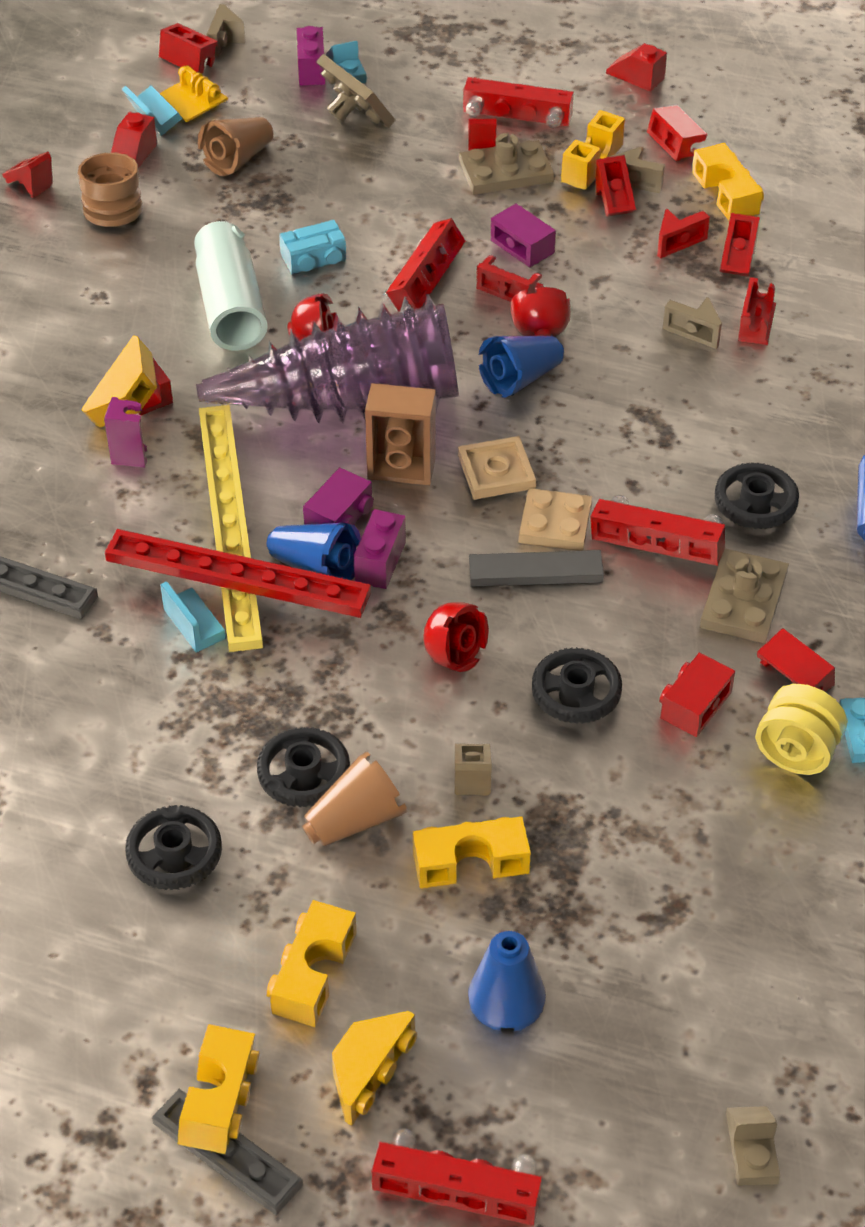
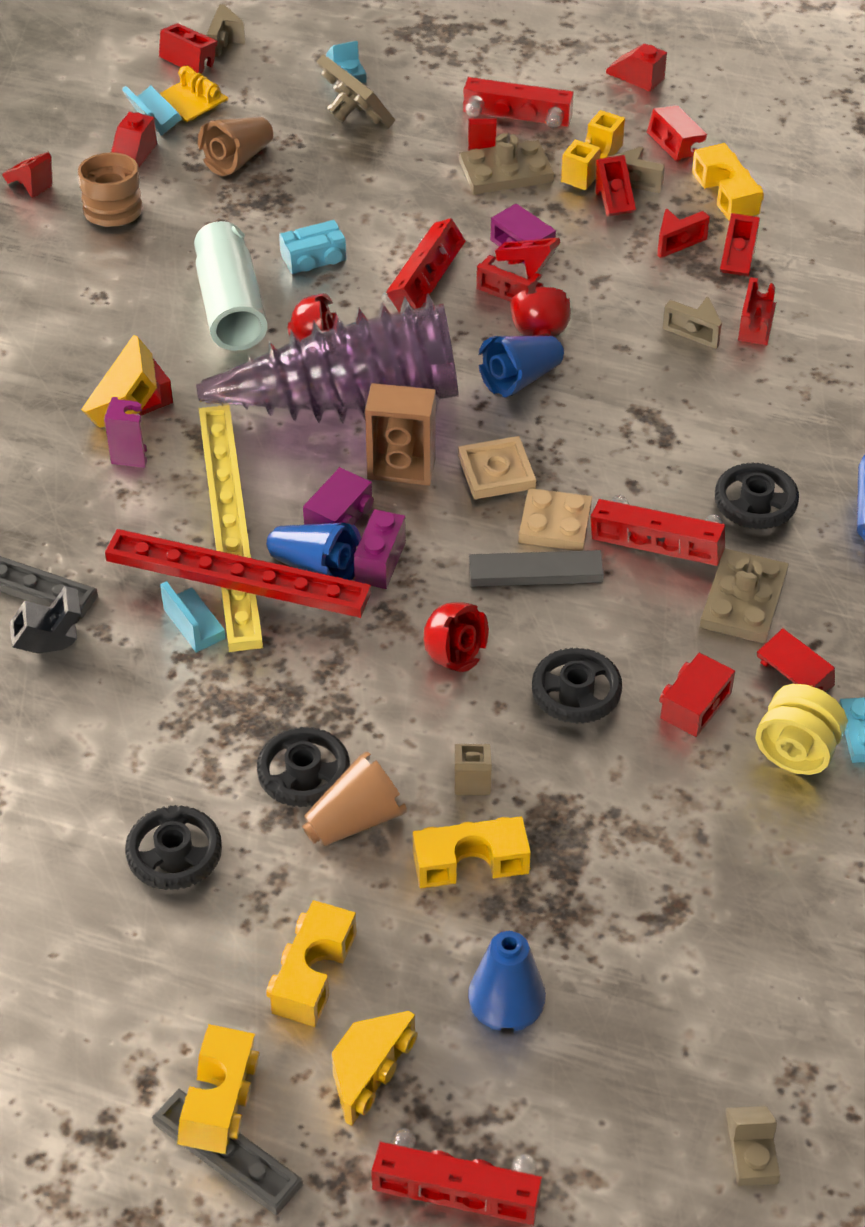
(46, 628): none -> black brick
(309, 49): magenta brick -> none
(532, 252): none -> red slope

